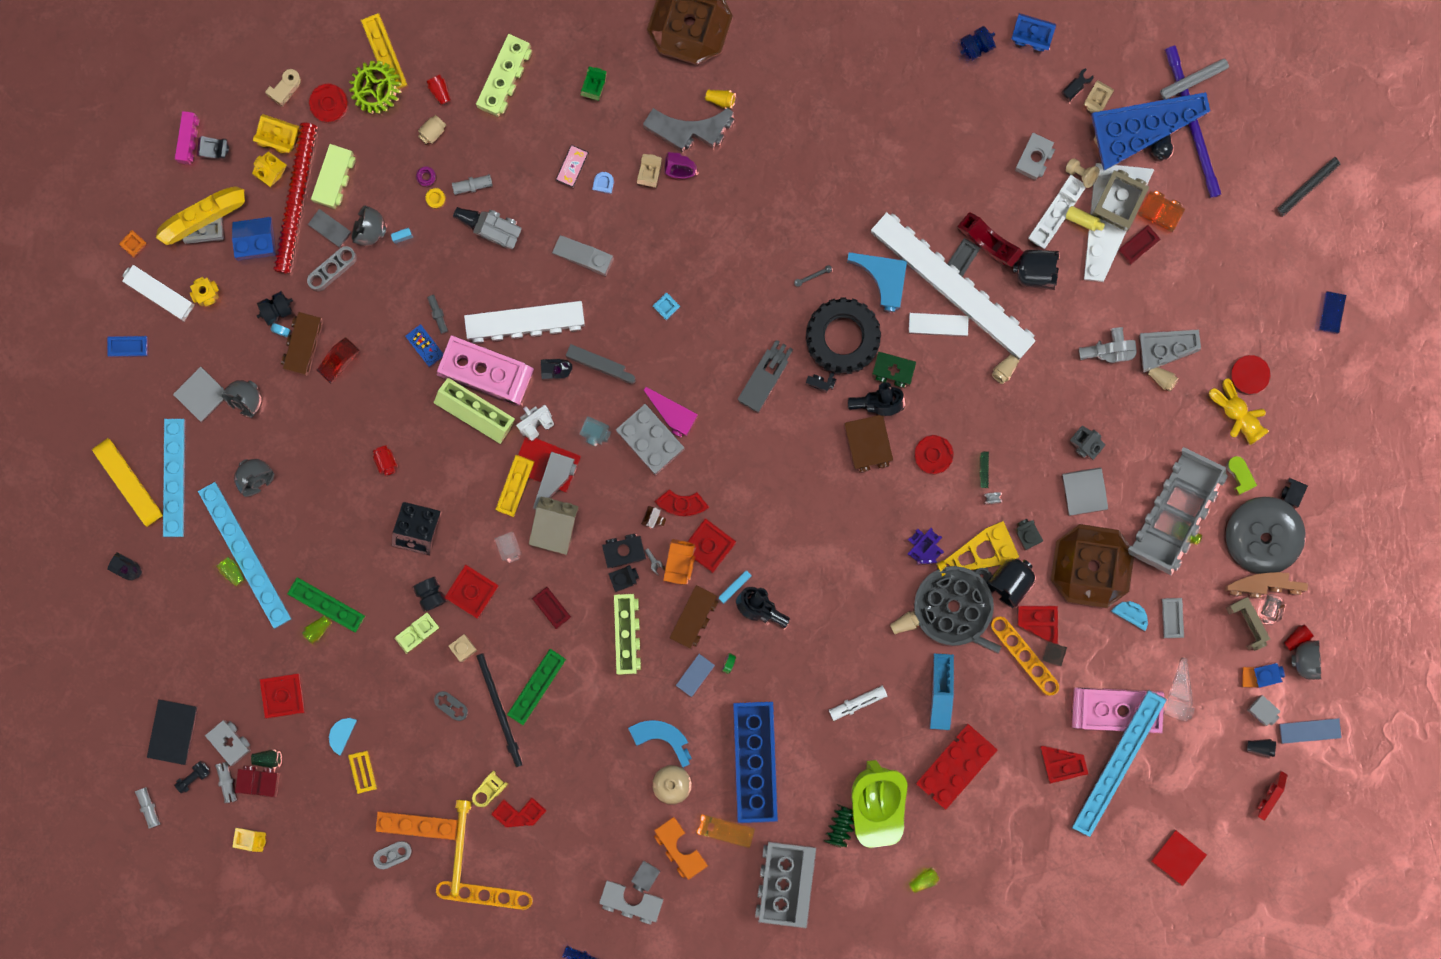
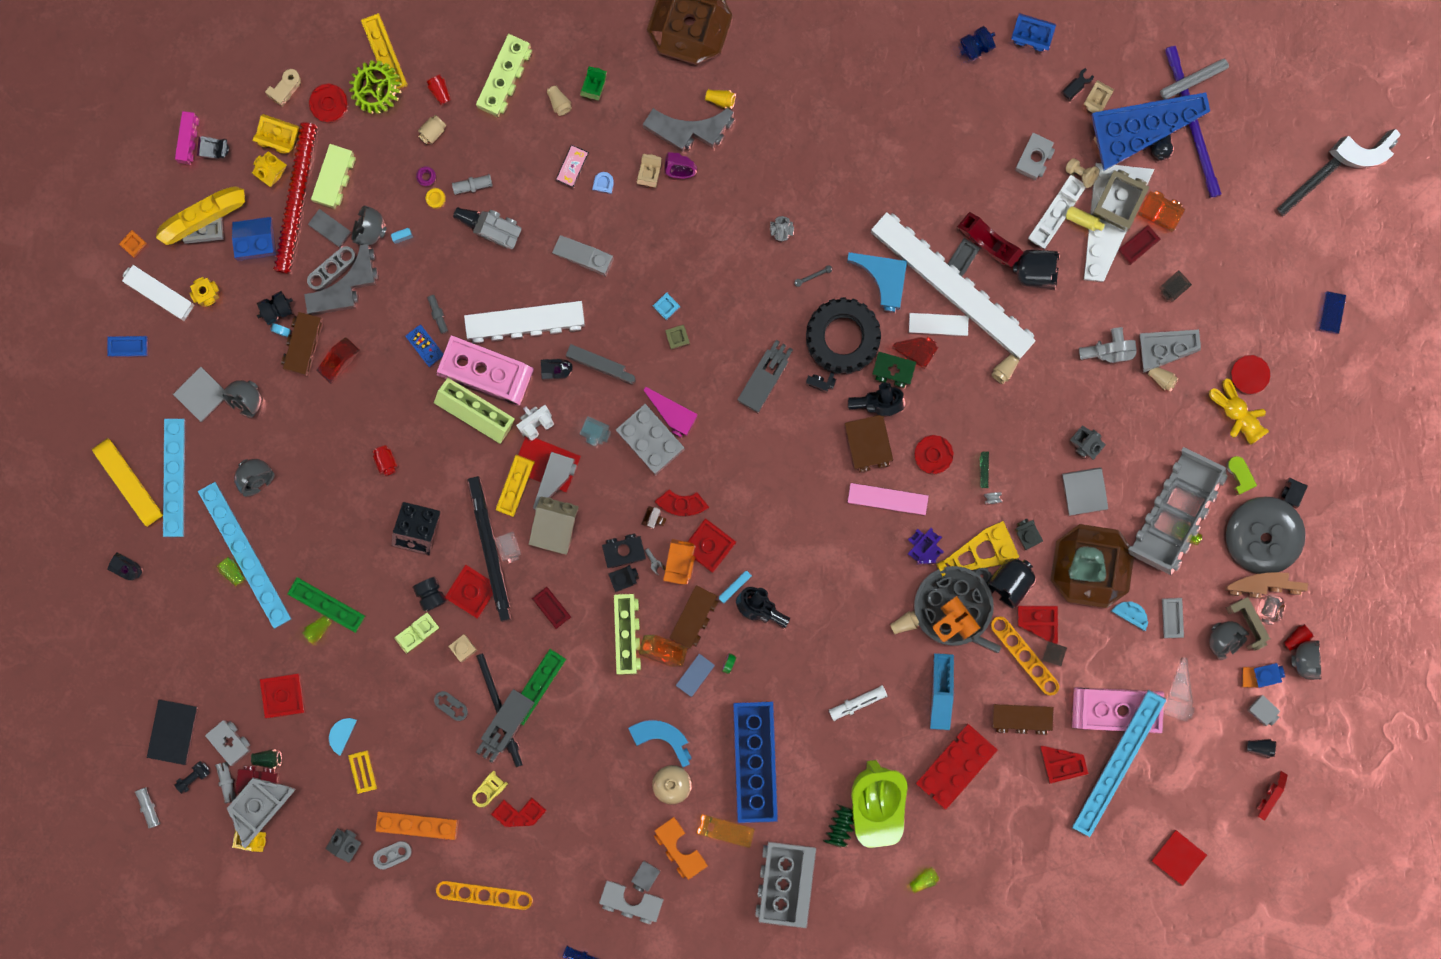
(256, 806): none -> light grey wing
(341, 294): none -> flat silver arch
(343, 844): none -> dark grey brick
(462, 808): yellow piece -> none
(489, 548): none -> black piece
(508, 719): none -> dark grey hinge
(560, 103): none -> tan cone
(663, 650): none -> clear orange brick
(677, 337): none -> olive plate
(781, 228): none -> light grey gear
(888, 499): none -> bright pink tile
(917, 350): none -> clear red slope
(958, 618): none -> orange piece
(1022, 718): none -> reddish brown brick
(1088, 565): none -> sand green hair
(1174, 287): none -> clear smoke brick
(1226, 638): none -> dark grey cylinder
(1310, 731): sand blue tile -> none
(1355, 156): none -> arch

